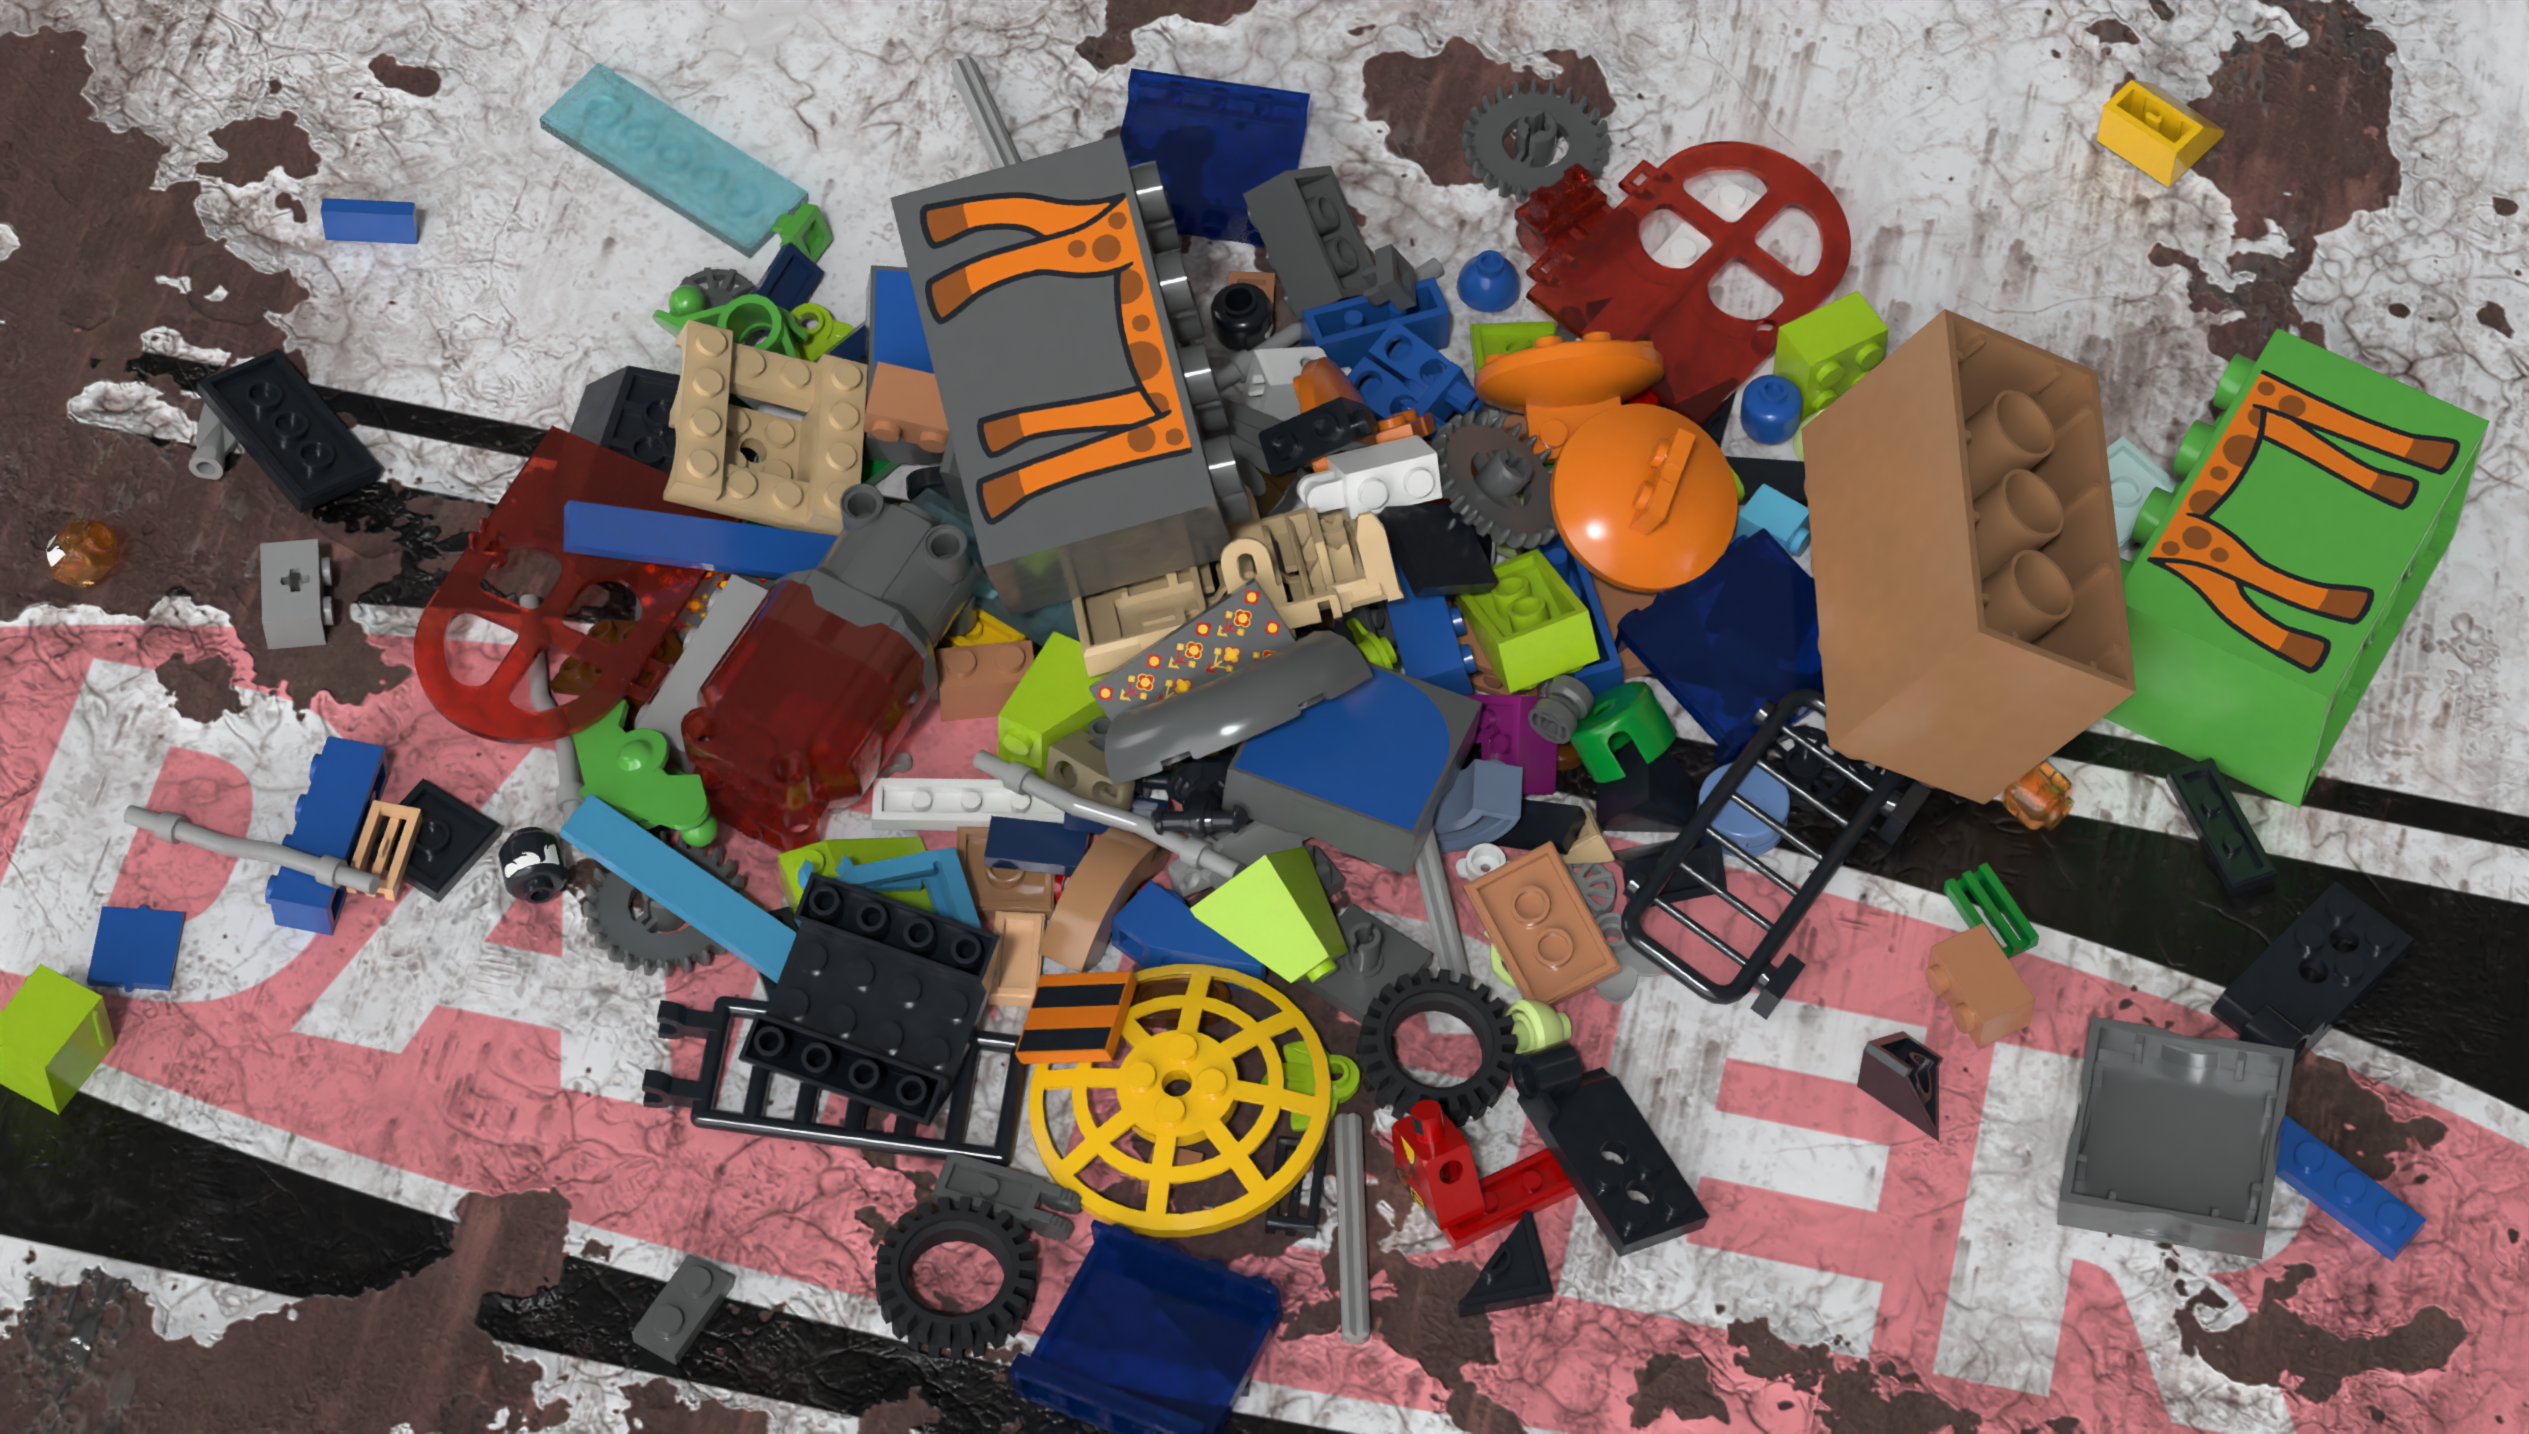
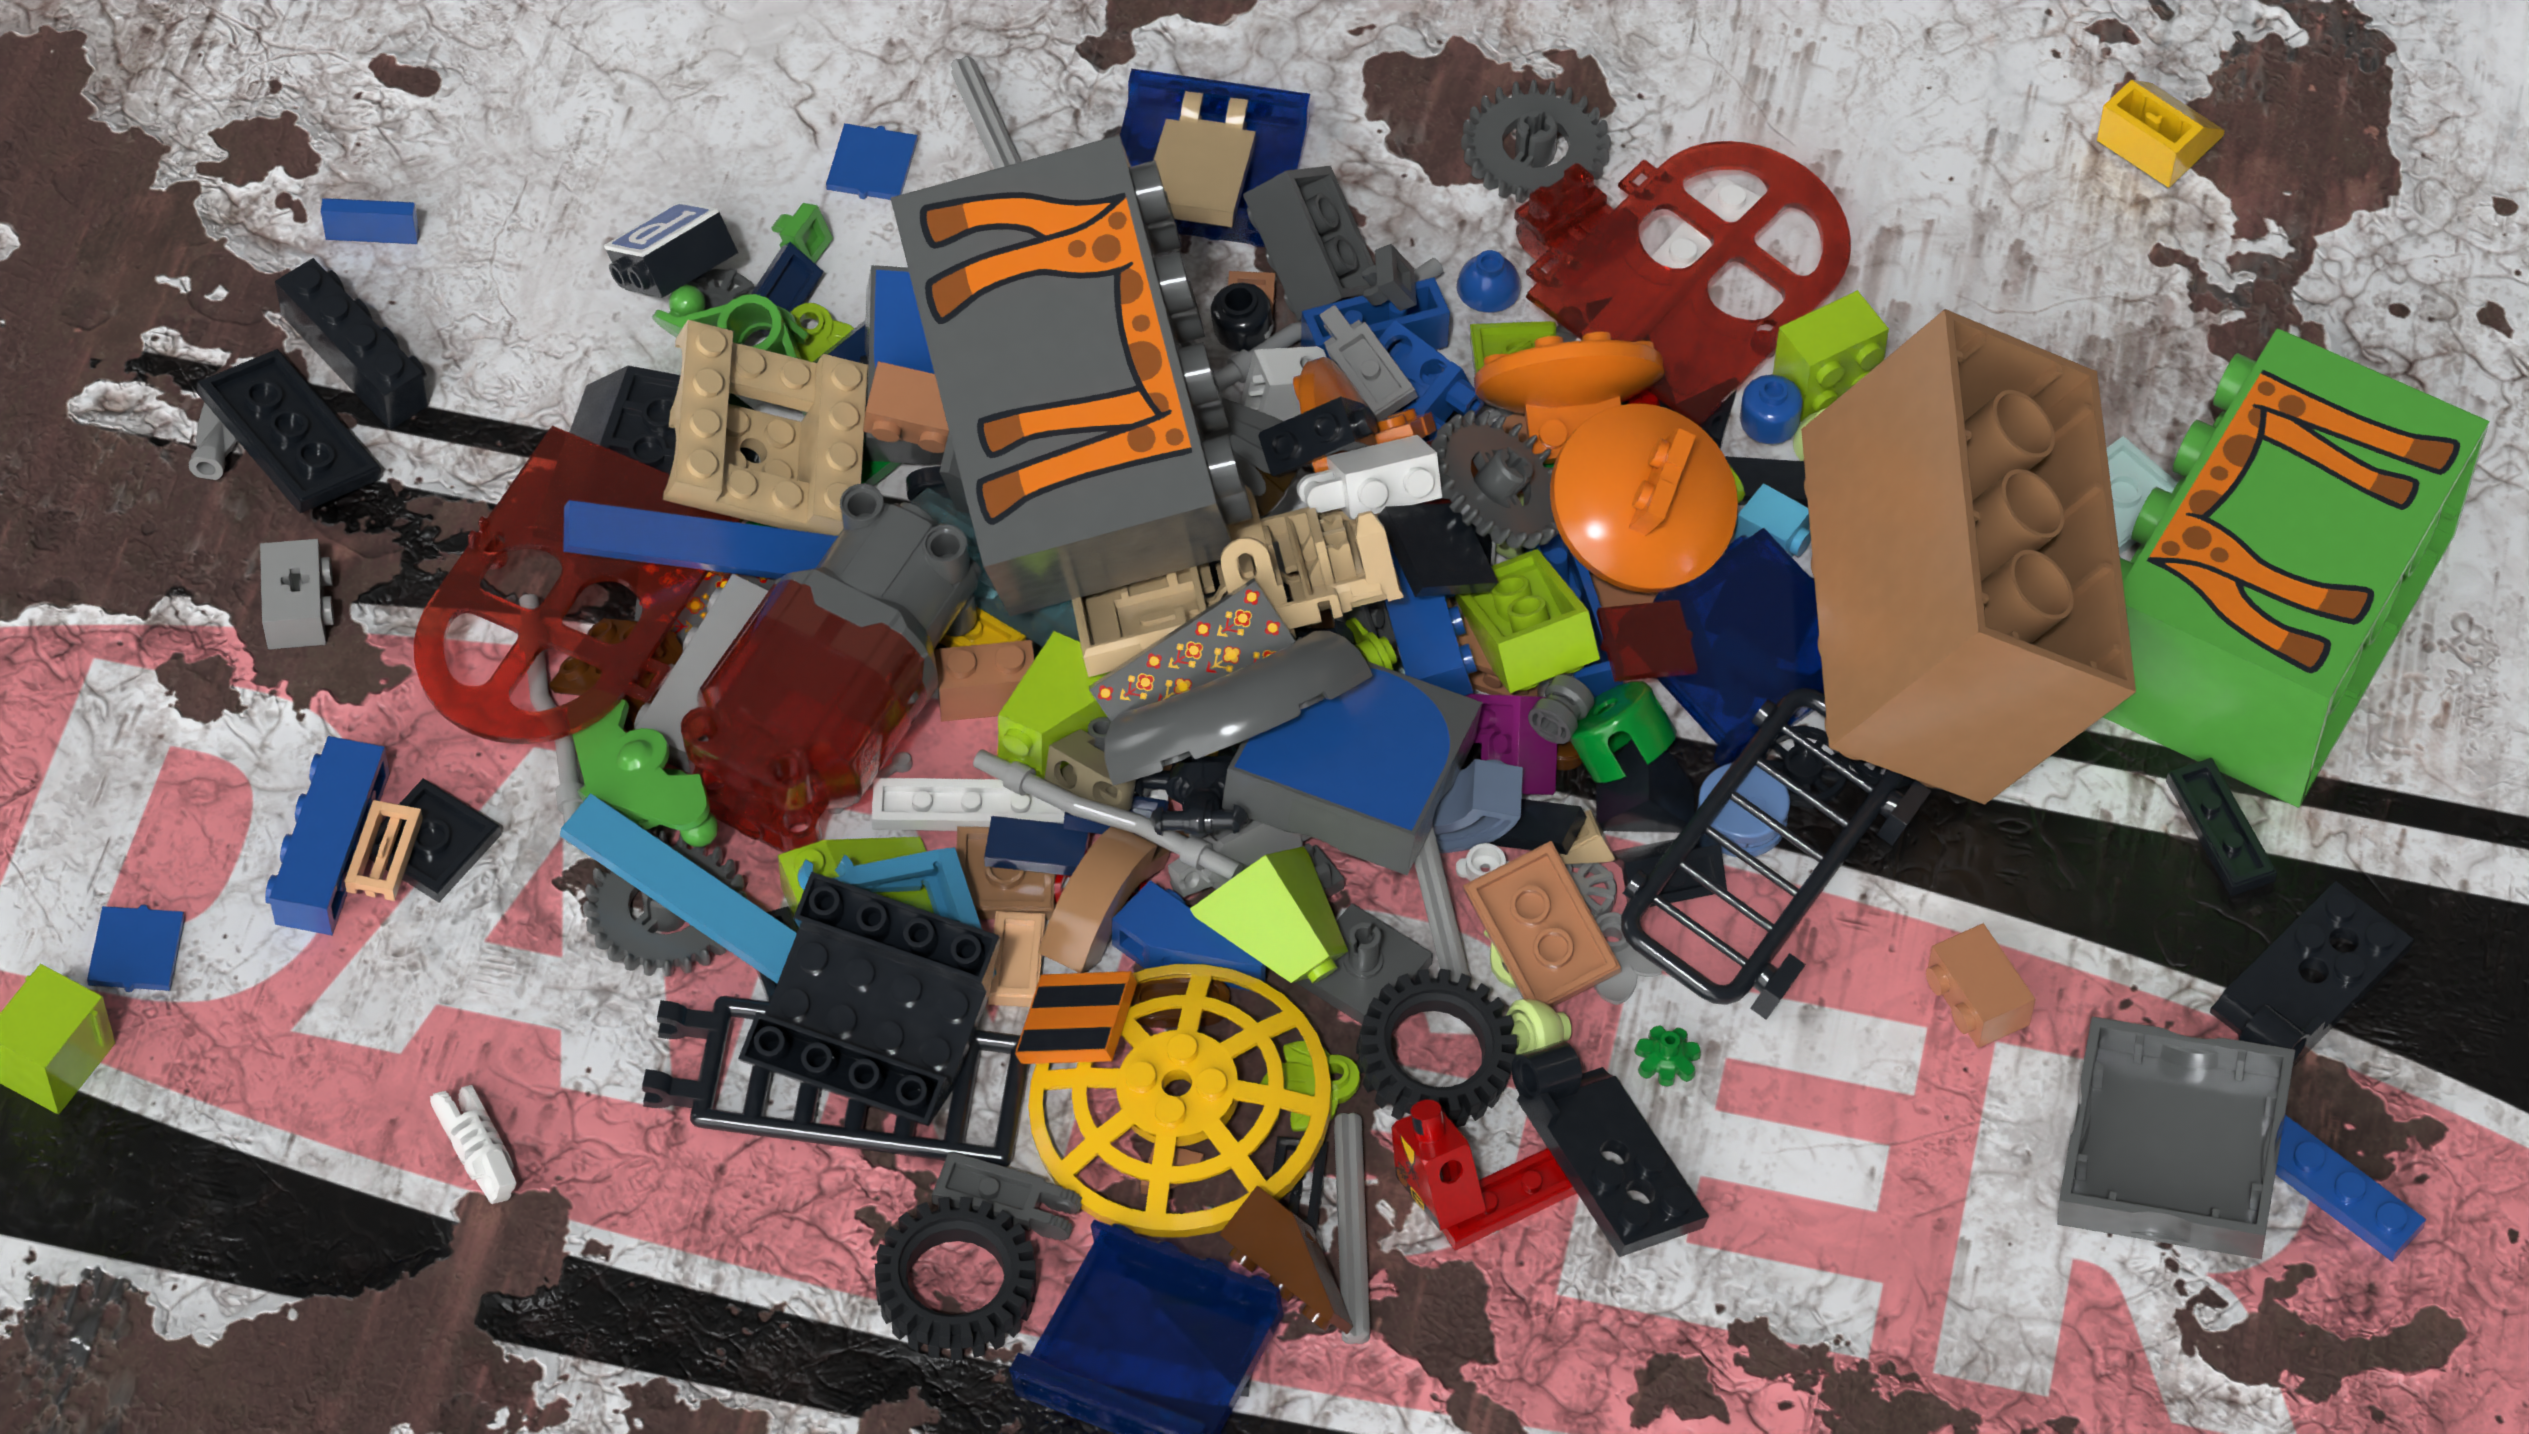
(82, 553): clear orange head -> none
(326, 869): light grey bar -> none
(352, 343): none -> black brick
(476, 1142): none -> white hinge
(533, 865): black head -> none
(670, 249): none -> black piece
(673, 159): clear light blue tile -> none
(682, 1309): dark grey plate -> none
(871, 162): none -> blue piece
(1205, 162): none -> tan tile
(1288, 1250): none -> reddish brown slope
(1367, 364): none -> light grey hinge
(1512, 1276): black tile -> none
(1646, 640): none -> clear red piece
(1667, 1055): none -> green plant
(1904, 1079): black slope -> none
(2003, 900): green tile -> none
(2040, 797): clear orange head -> none

